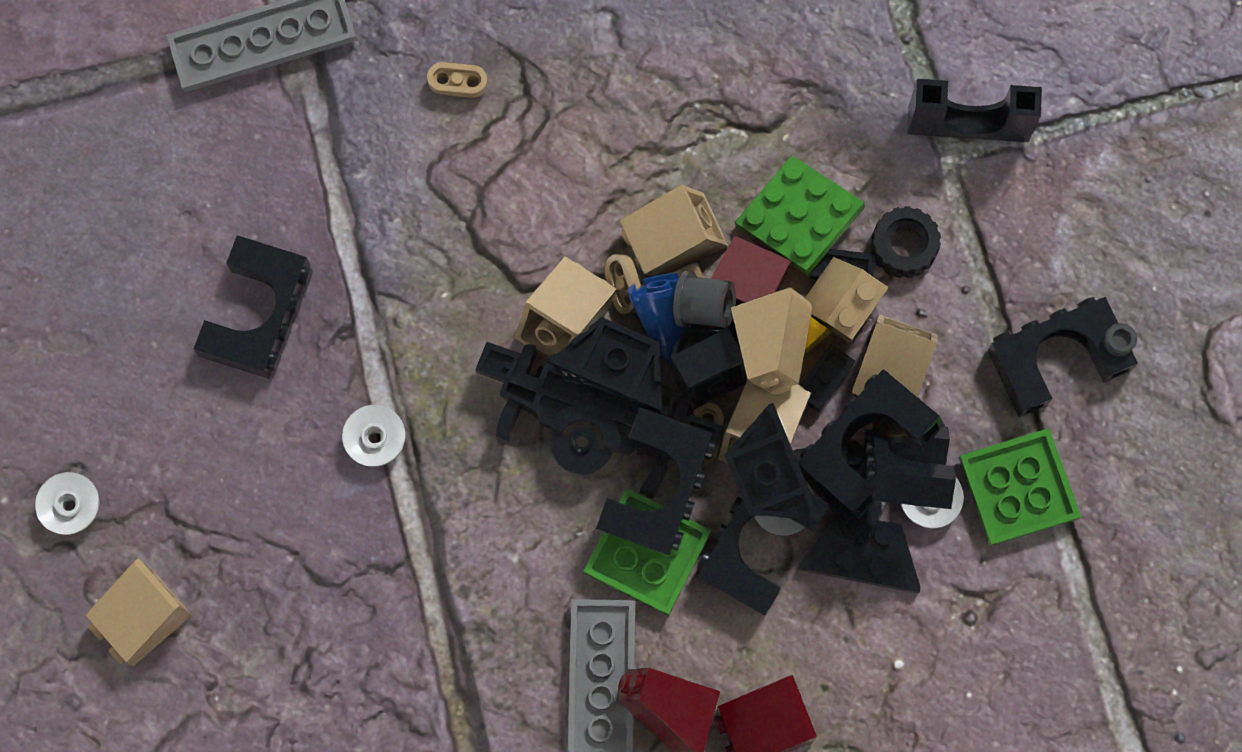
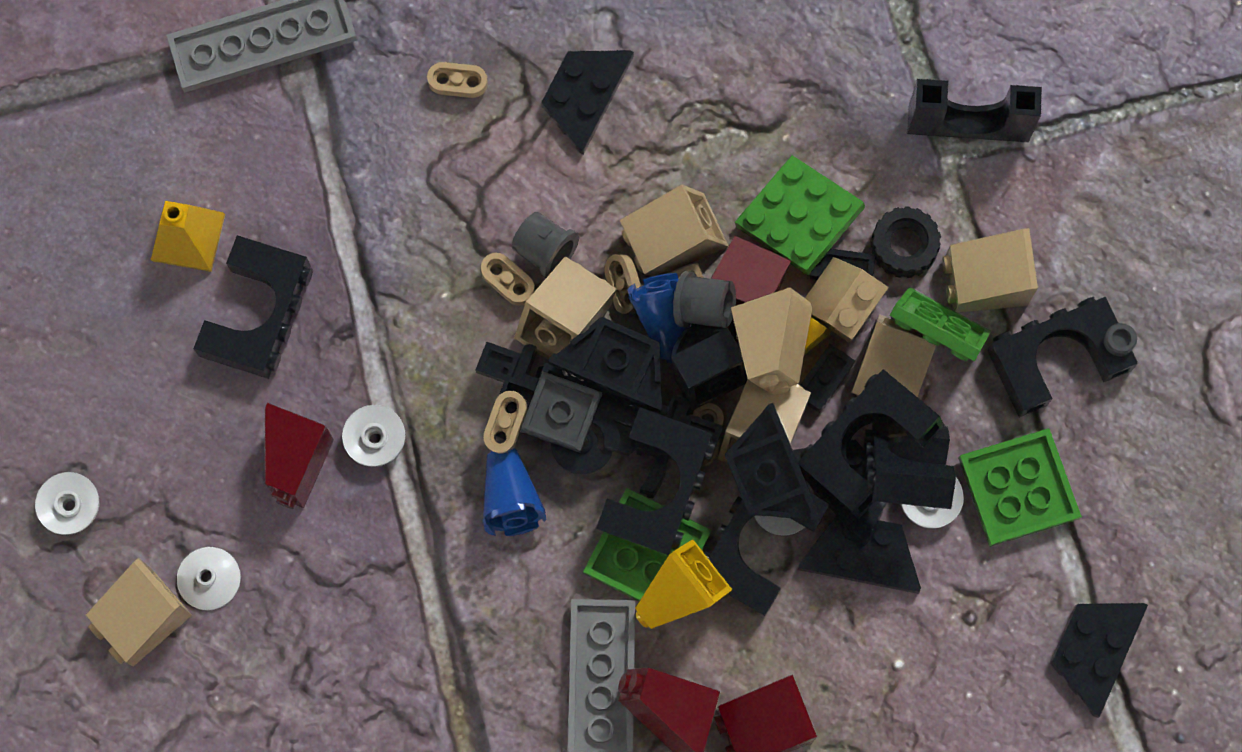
(188, 236): none -> yellow slope
(219, 589): none -> white dish
(293, 455): none -> dark red slope
(505, 422): none -> tan plate
(508, 280): none -> tan plate
(510, 496): none -> blue cone
(544, 242): none -> dark grey piece
(561, 412): none -> dark grey tile
(584, 91): none -> black wing
(681, 587): none -> yellow slope
(940, 324): none -> bright green plate
(991, 272): none -> tan slope
(1095, 649): none -> black wing

